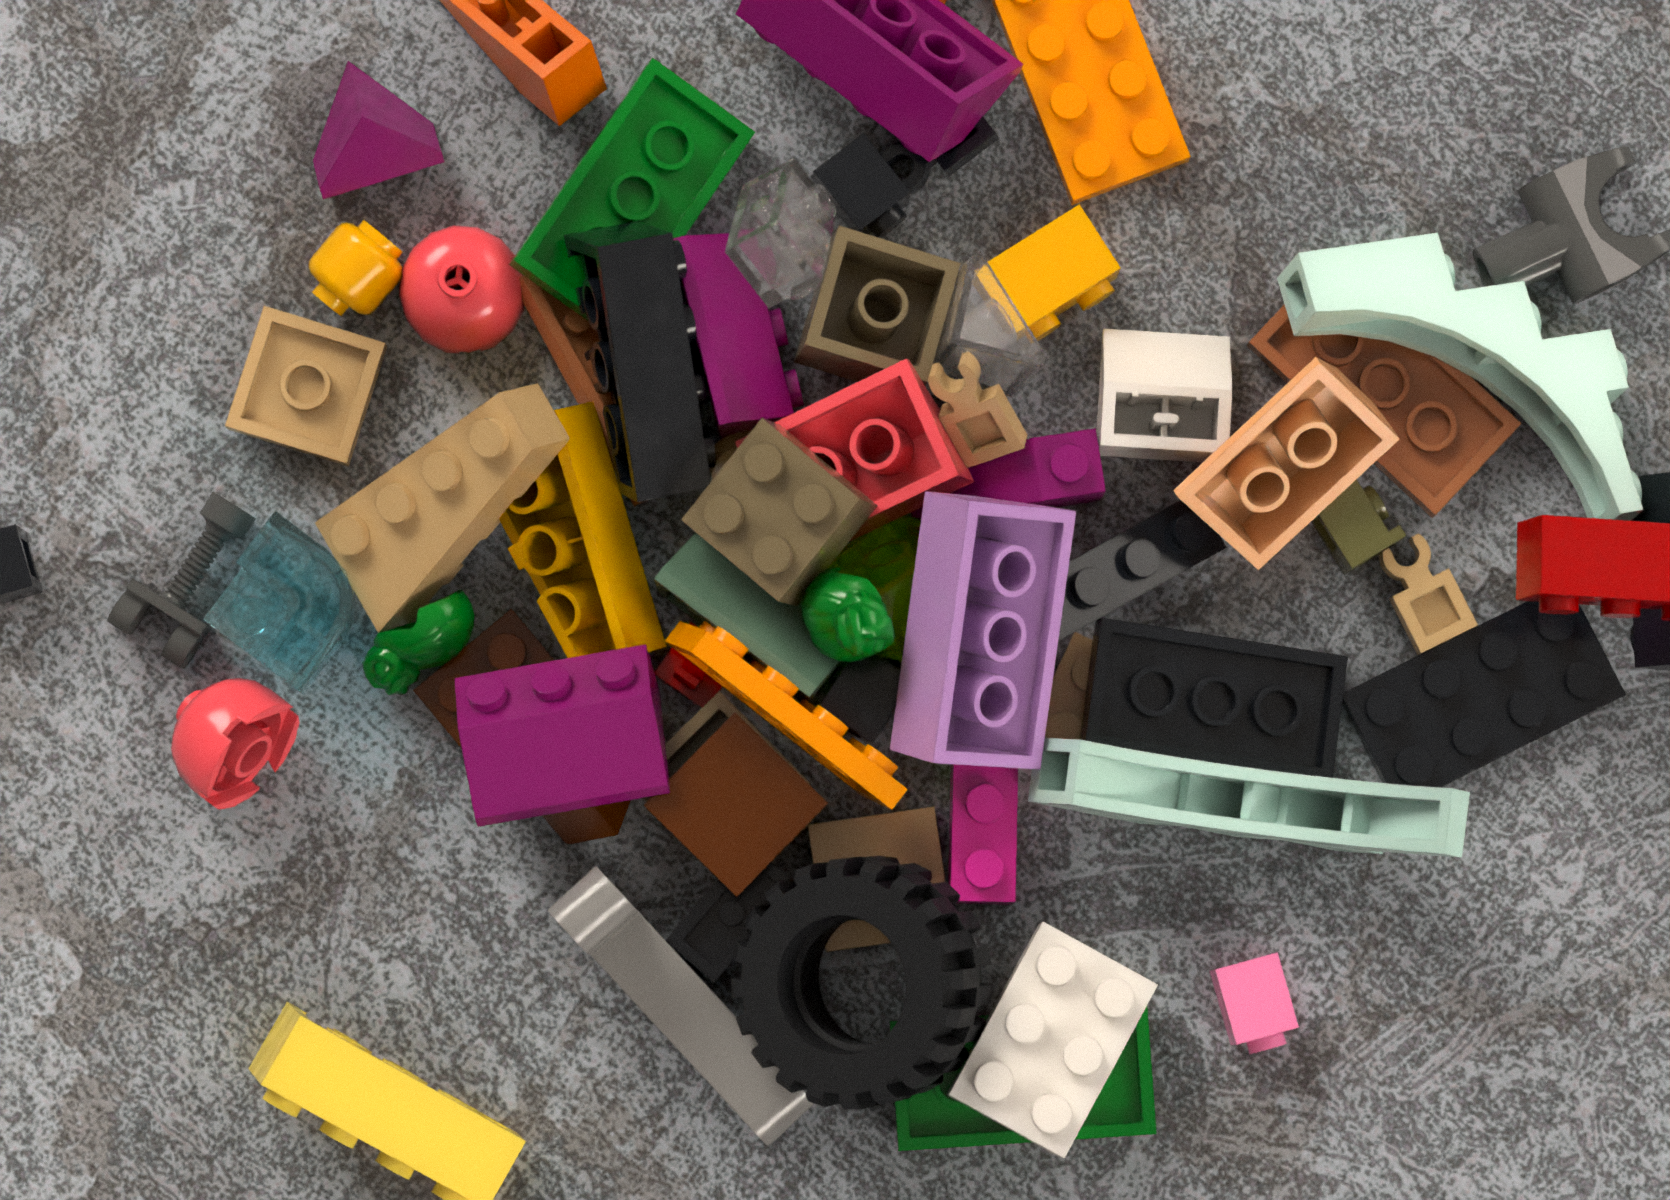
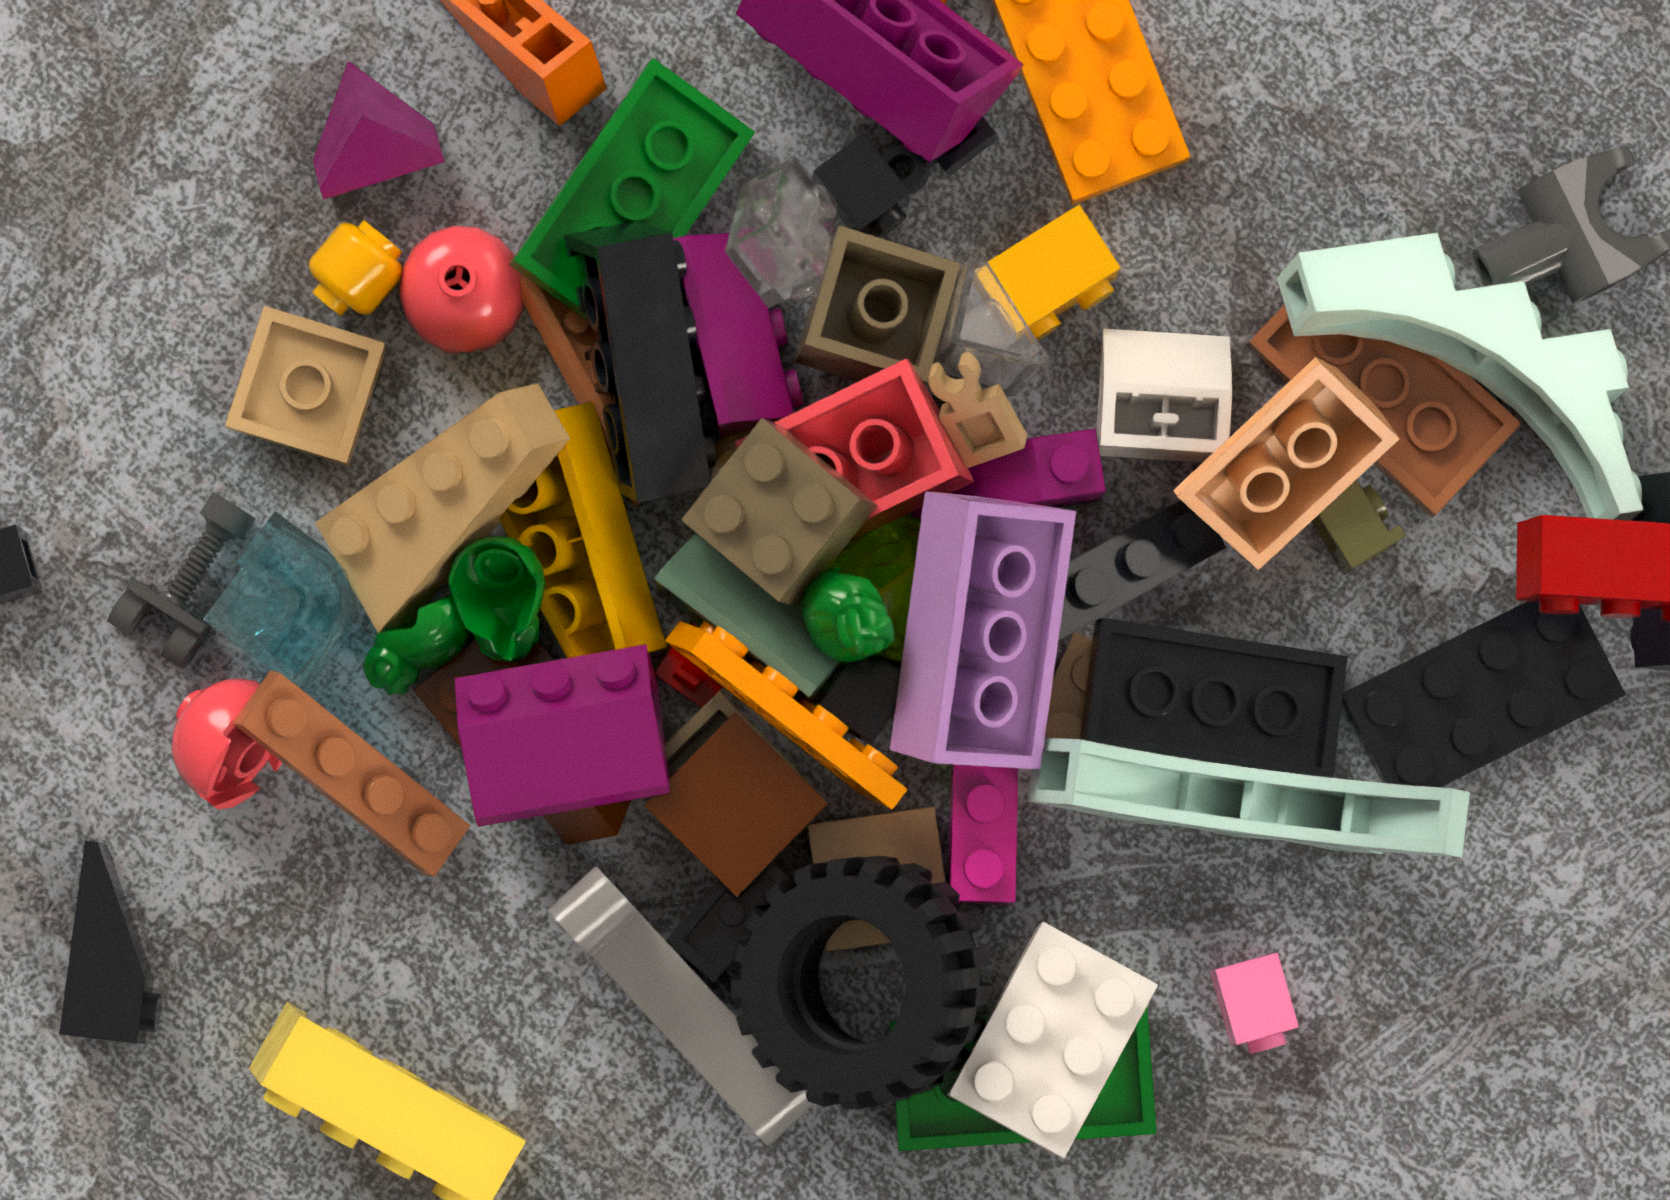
(107, 968): none -> black slope
(351, 773): none -> nougat plate
(498, 595): none -> green hair
(1430, 605): tan plate -> none

